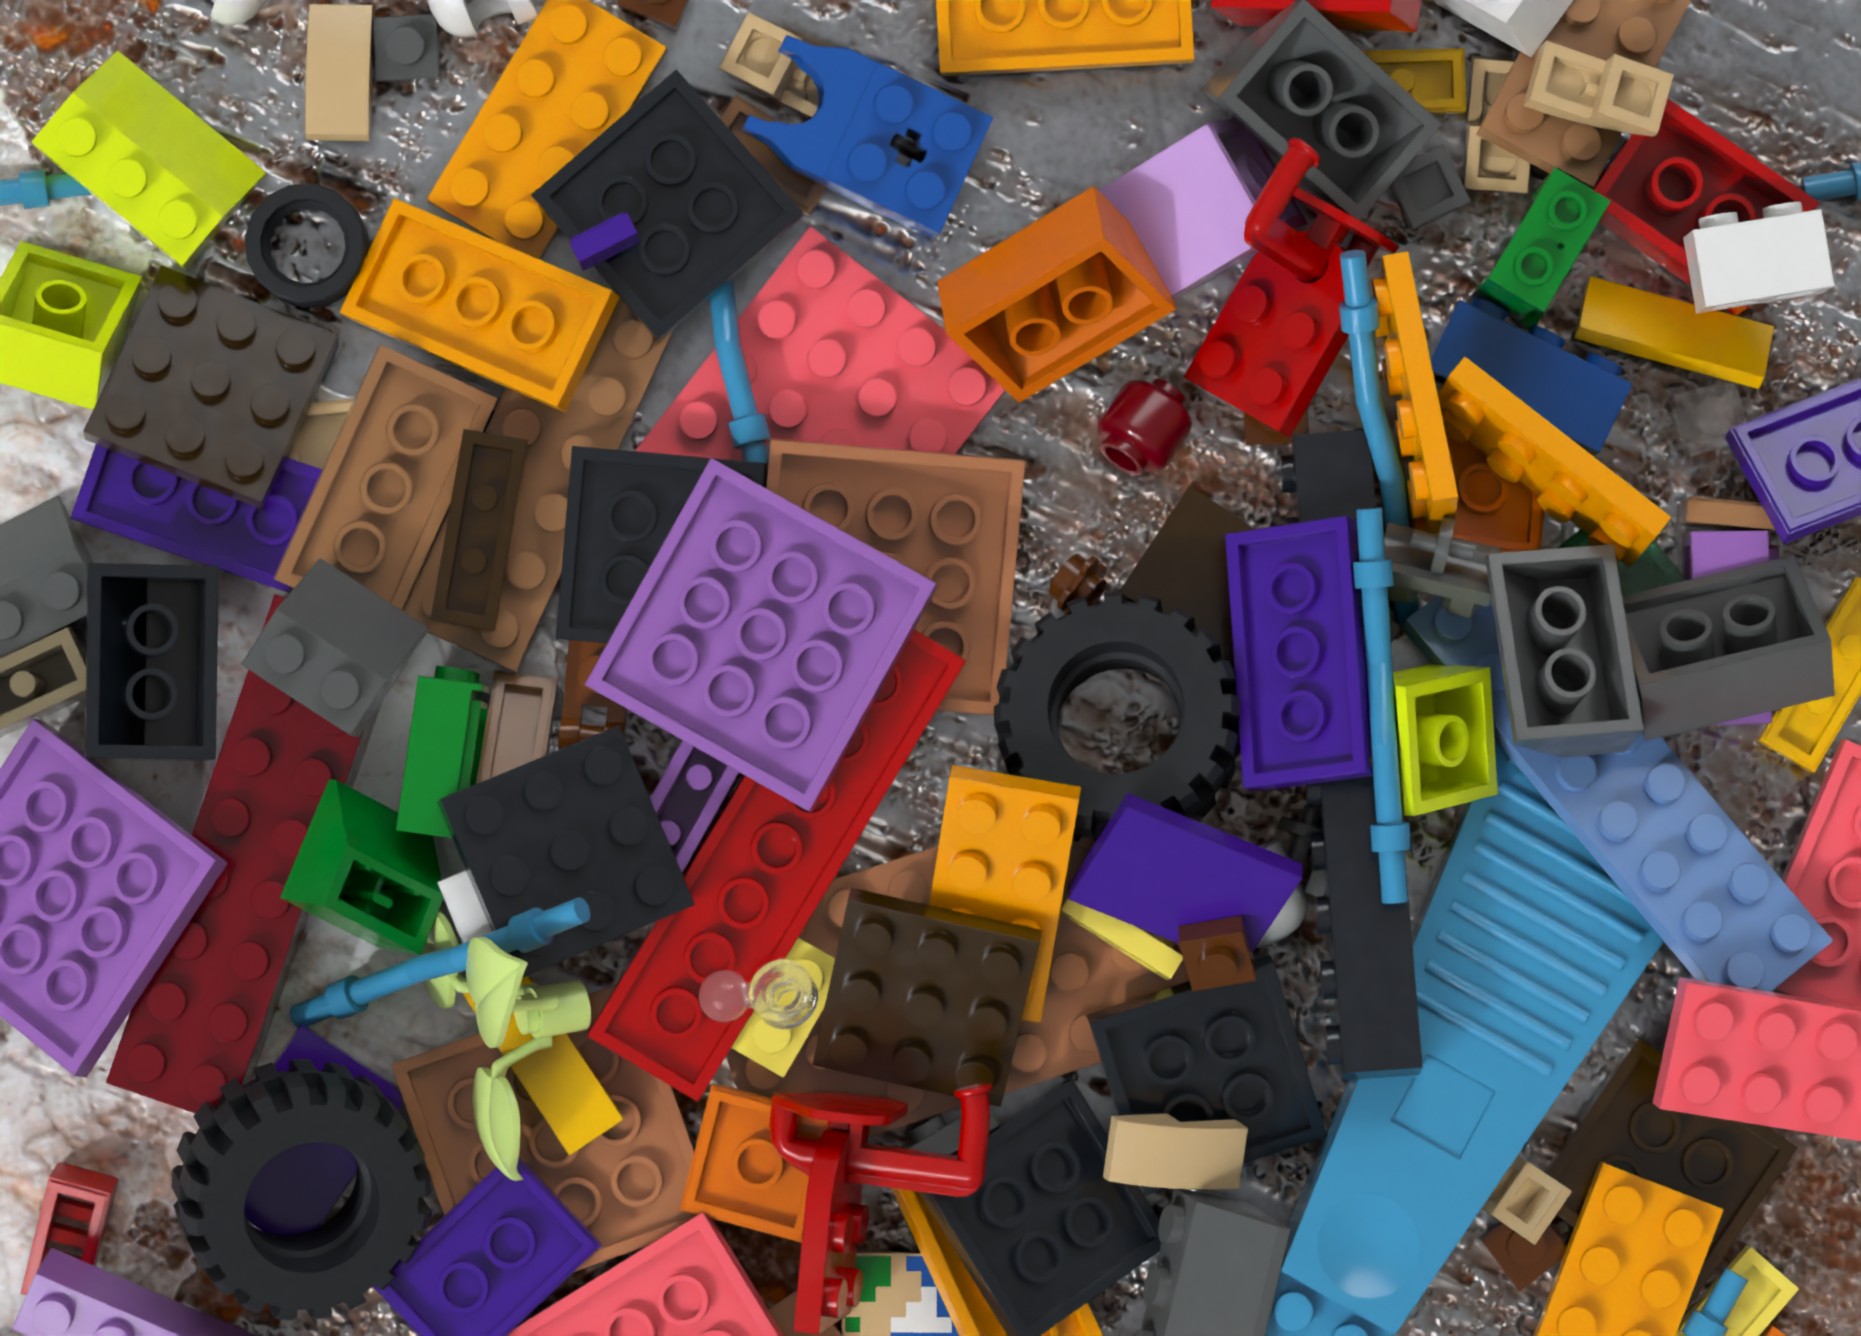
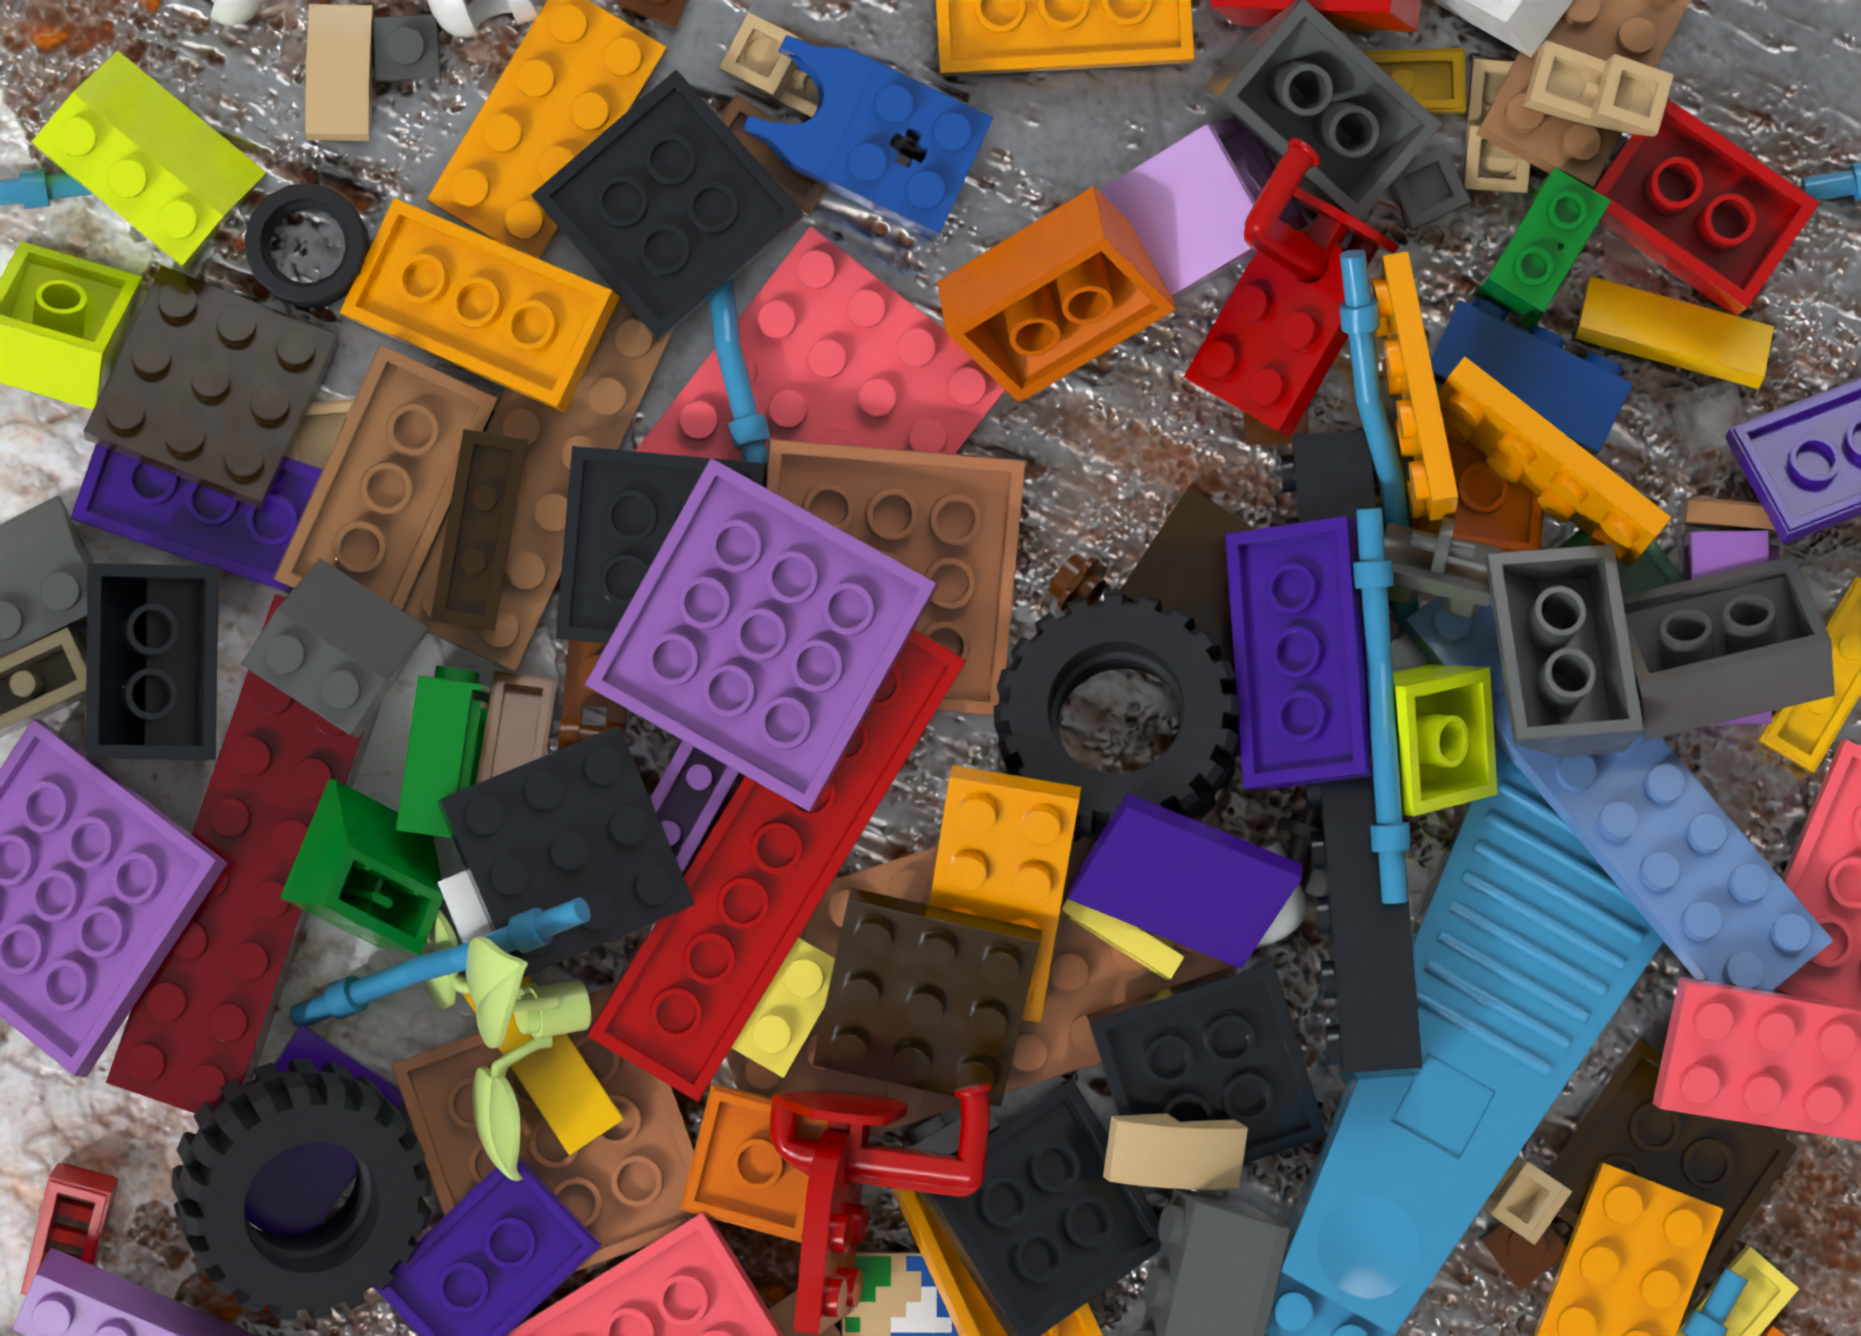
(604, 240): dark purple tile -> none
(727, 995): clear plate -> none
(1144, 426): dark red head -> none
(1217, 953): reddish brown plate -> none
(1759, 258): white brick -> none

